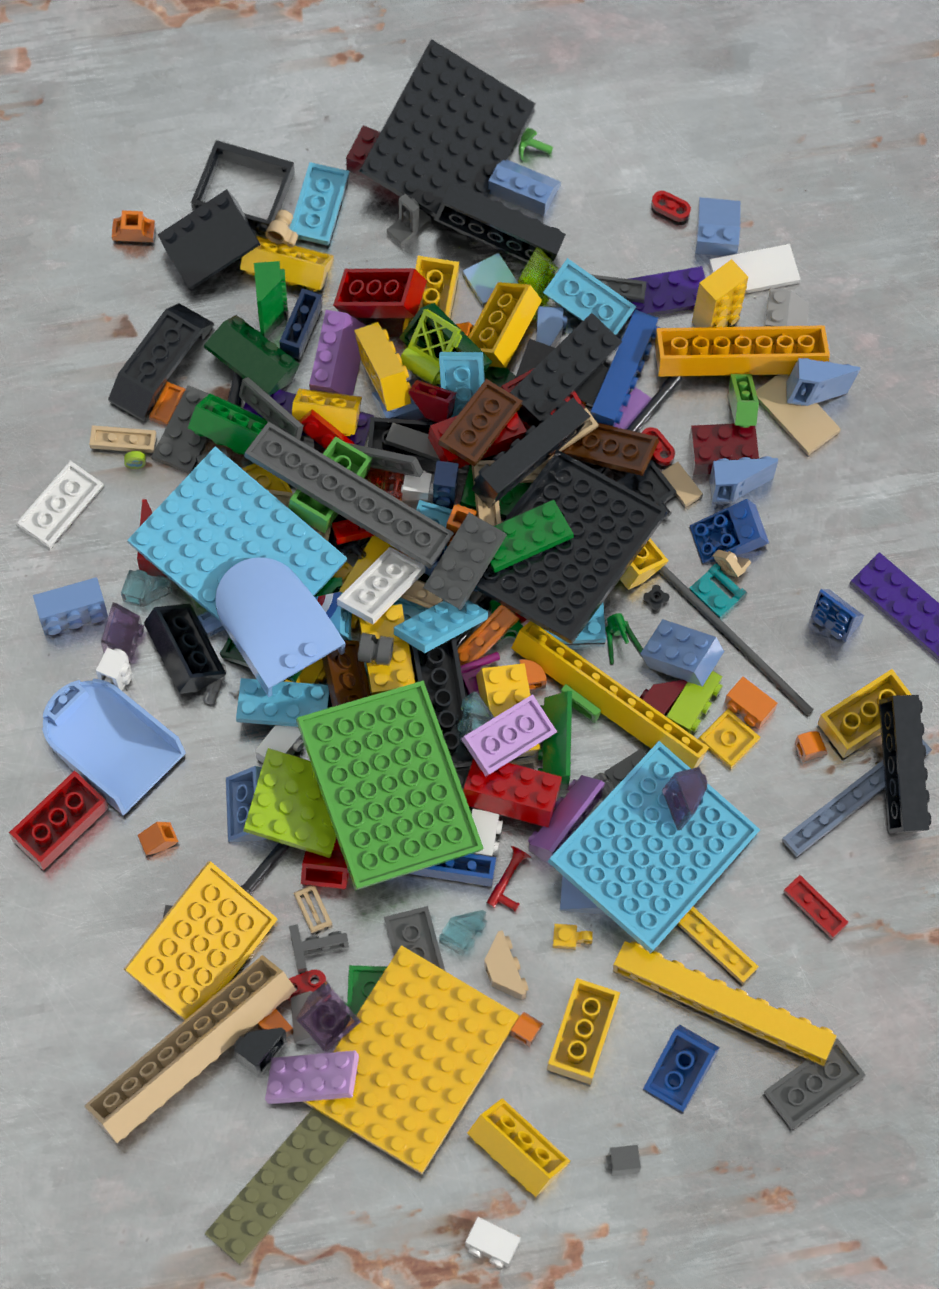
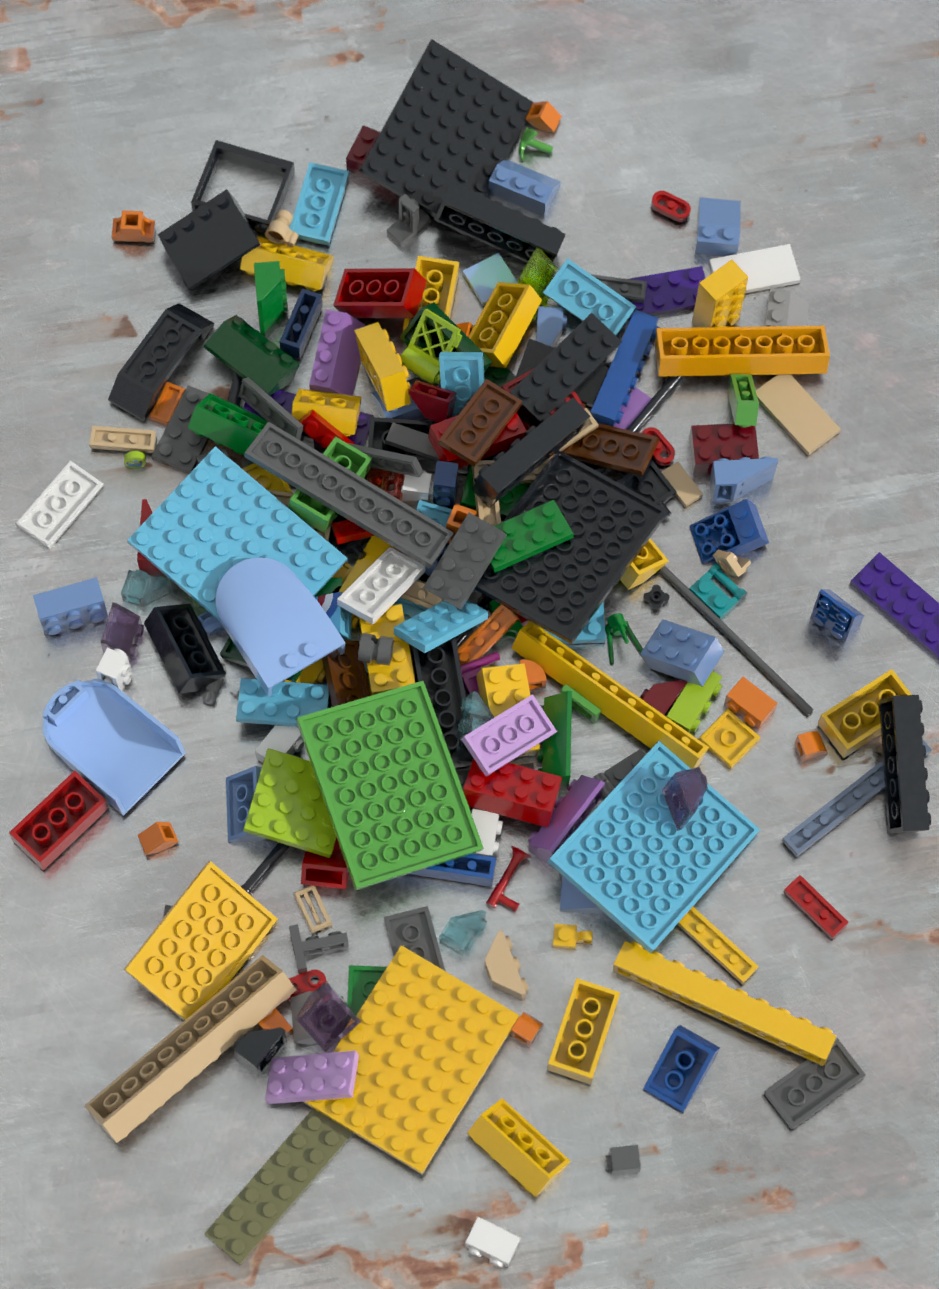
(543, 116): none -> orange brick
(818, 381): medium blue slope -> none

